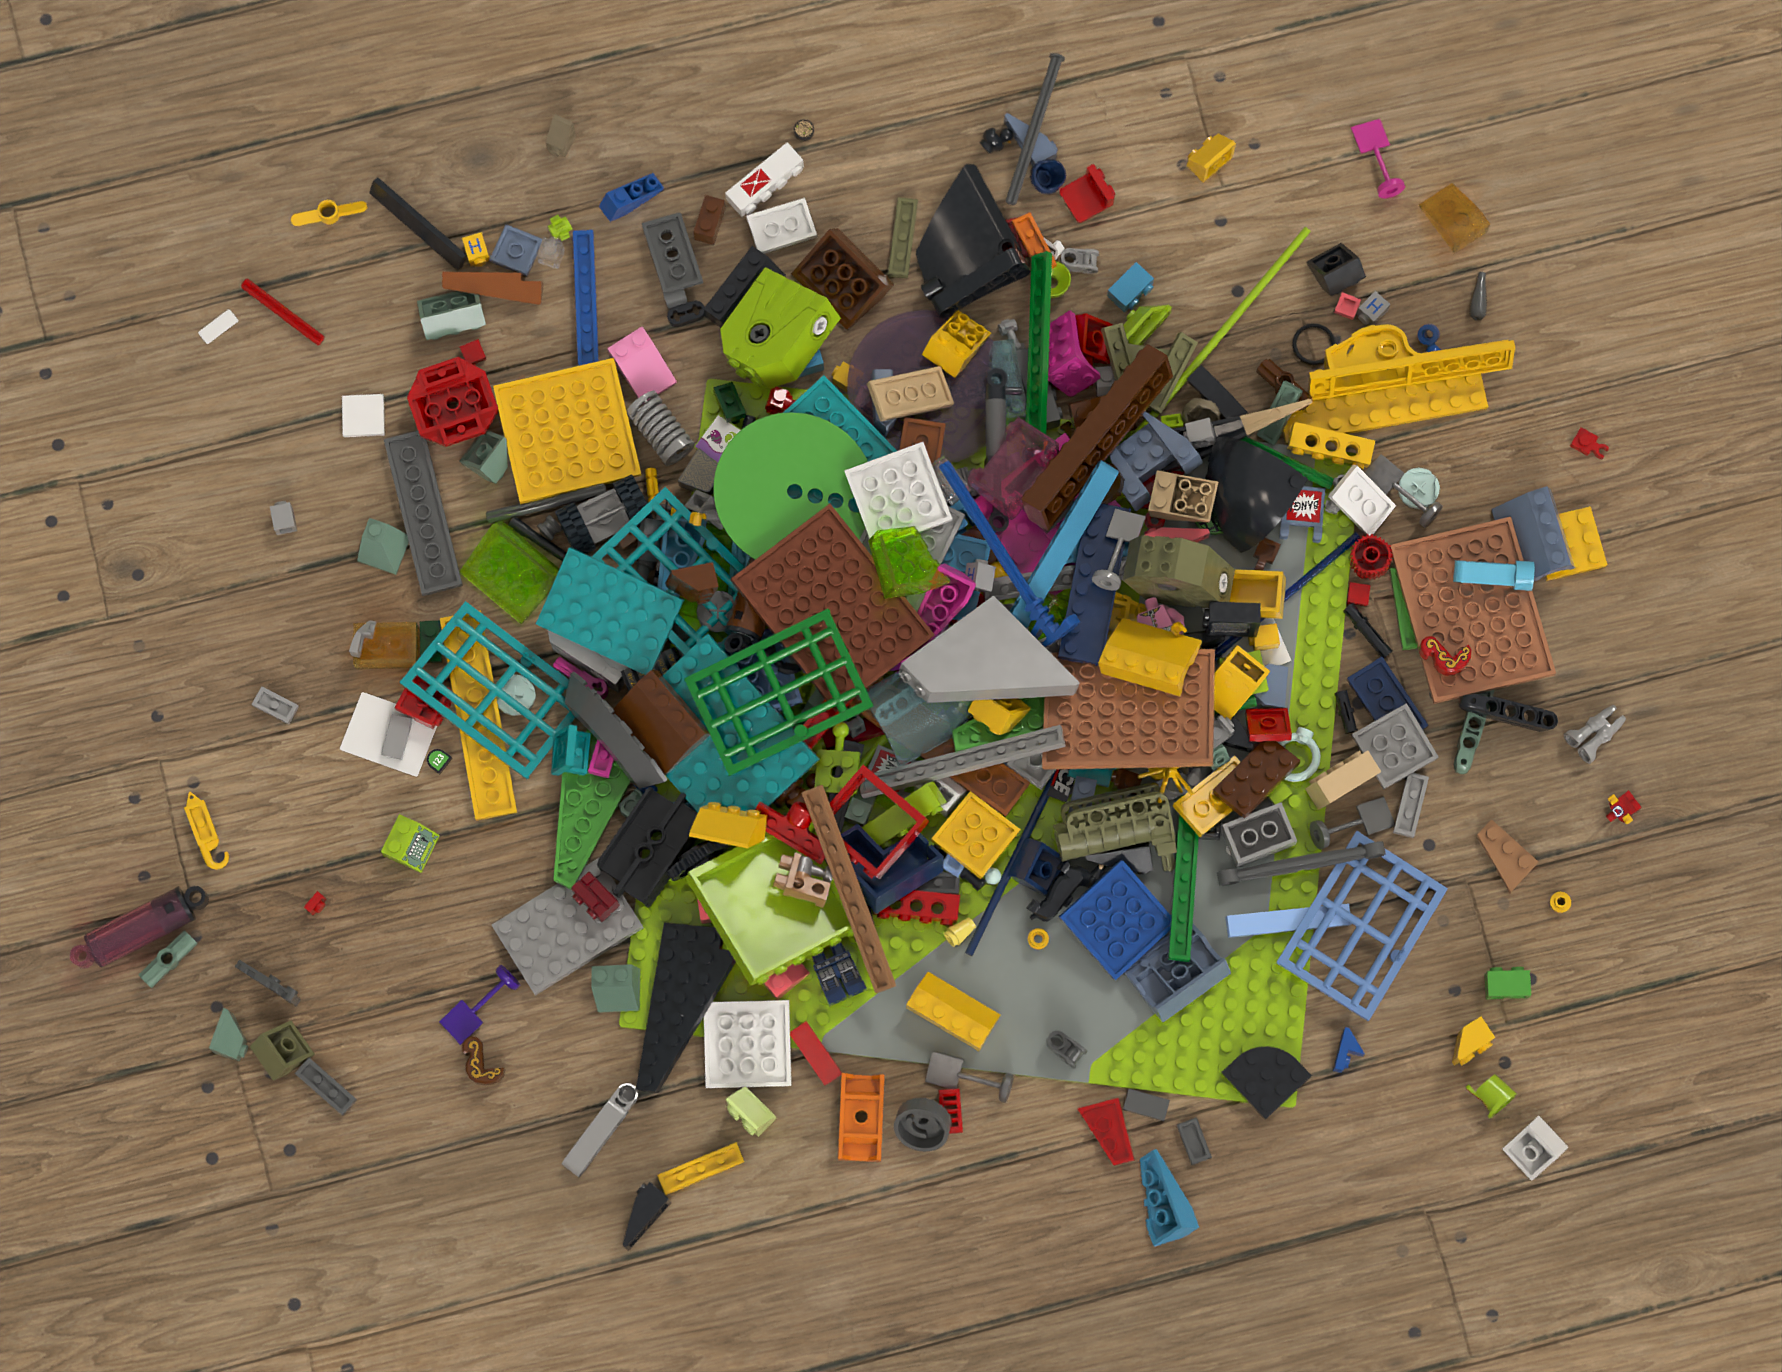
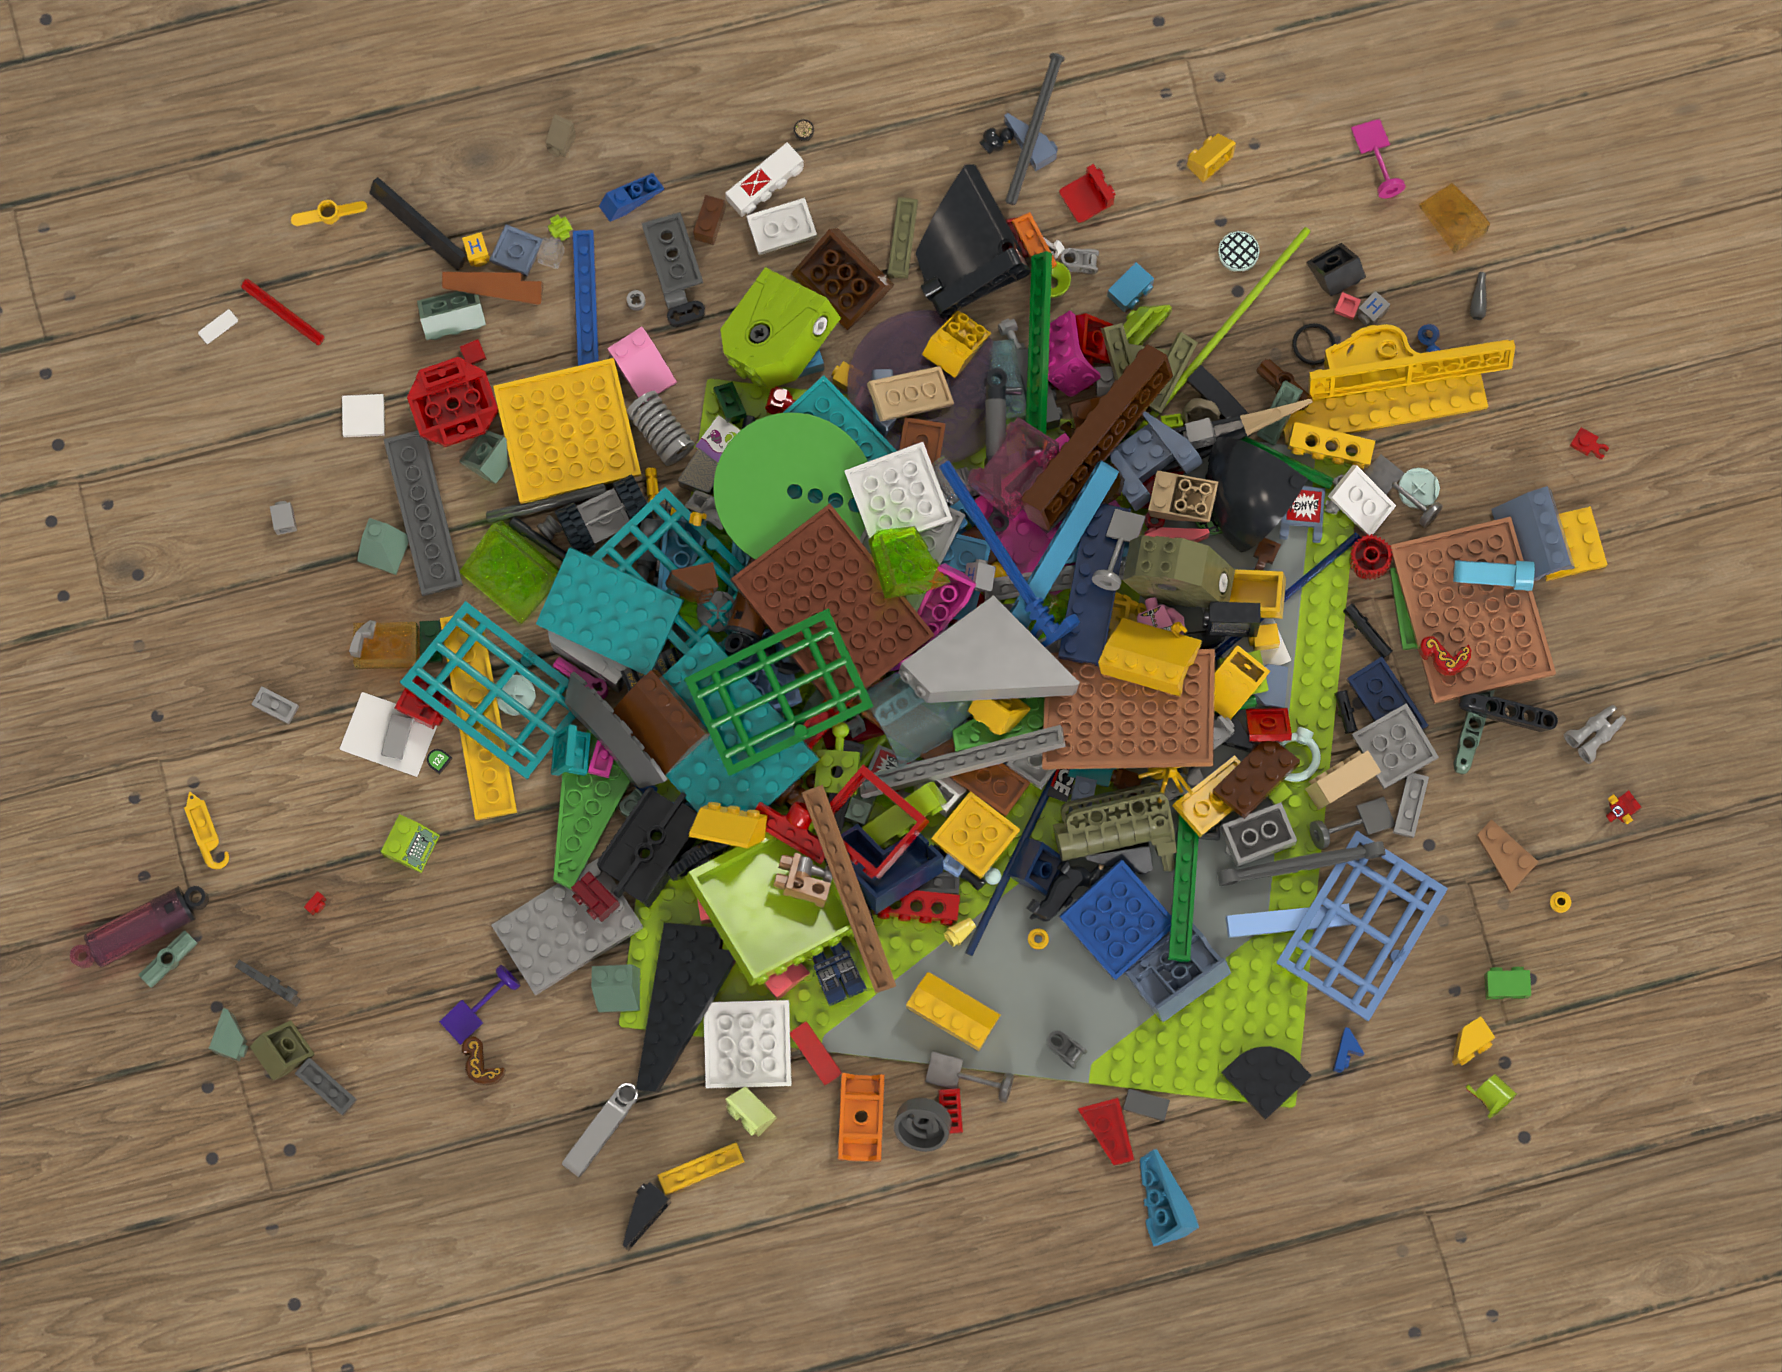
(635, 293): none -> light grey bush
(737, 285): black slope -> none
(1048, 176): dark blue hair -> none
(1194, 1141): dark grey tile -> none
(1220, 757): sand green bracket -> none
(1238, 251): none -> tile
(1358, 594): red tile -> none
(1535, 1148): white slope -> none

